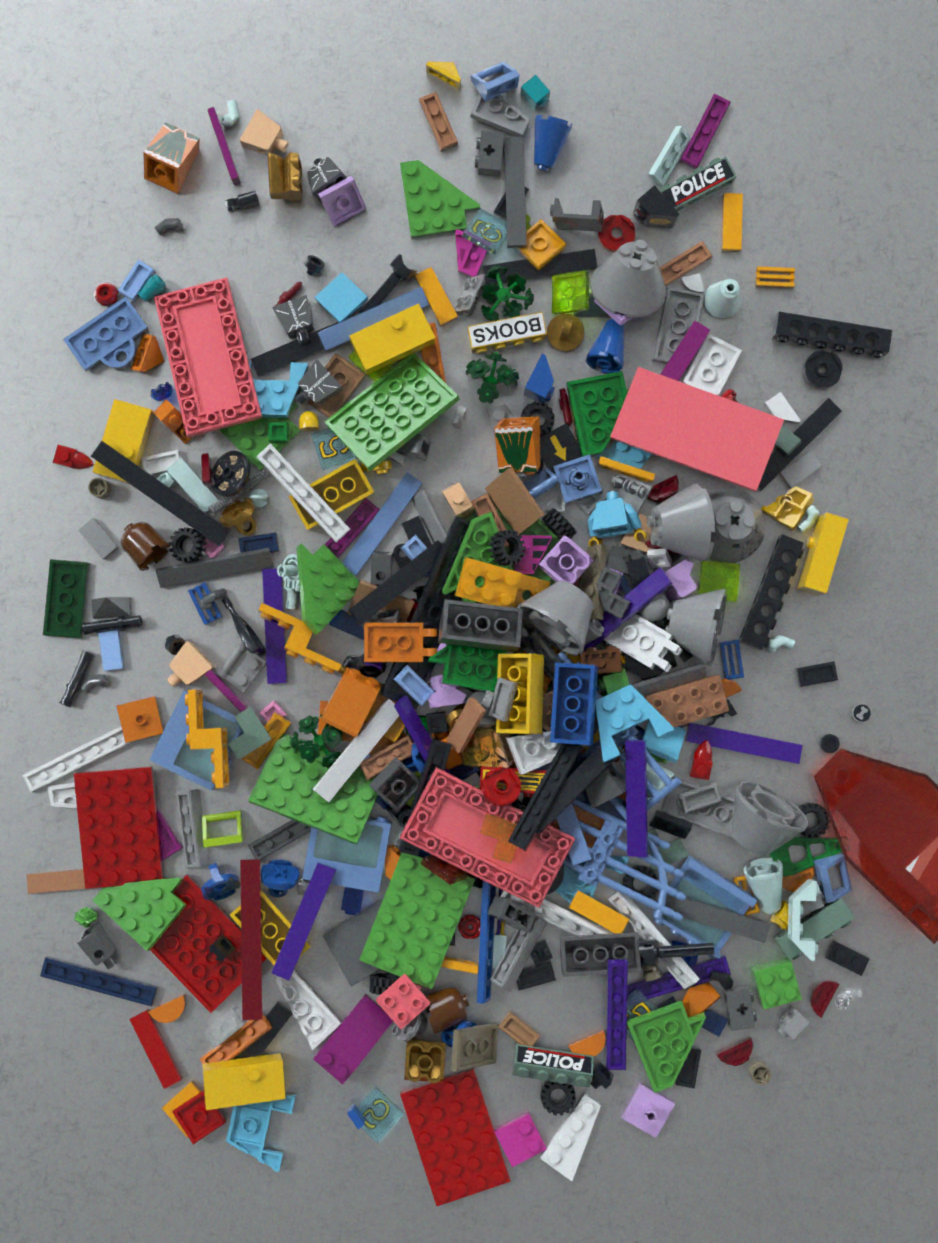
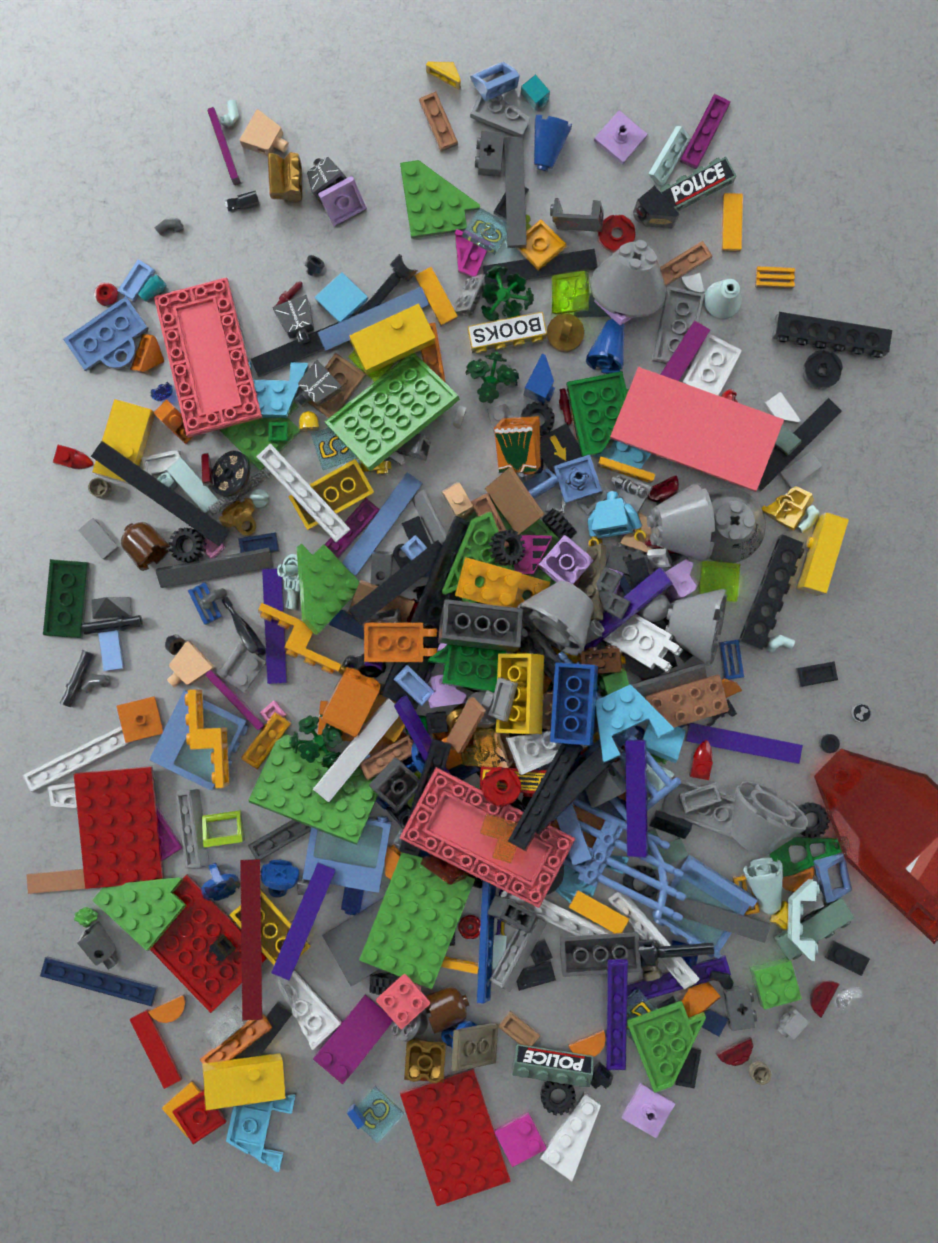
(170, 157): orange slope -> none
(254, 734): sand green tile -> none
(620, 137): none -> lavender tile

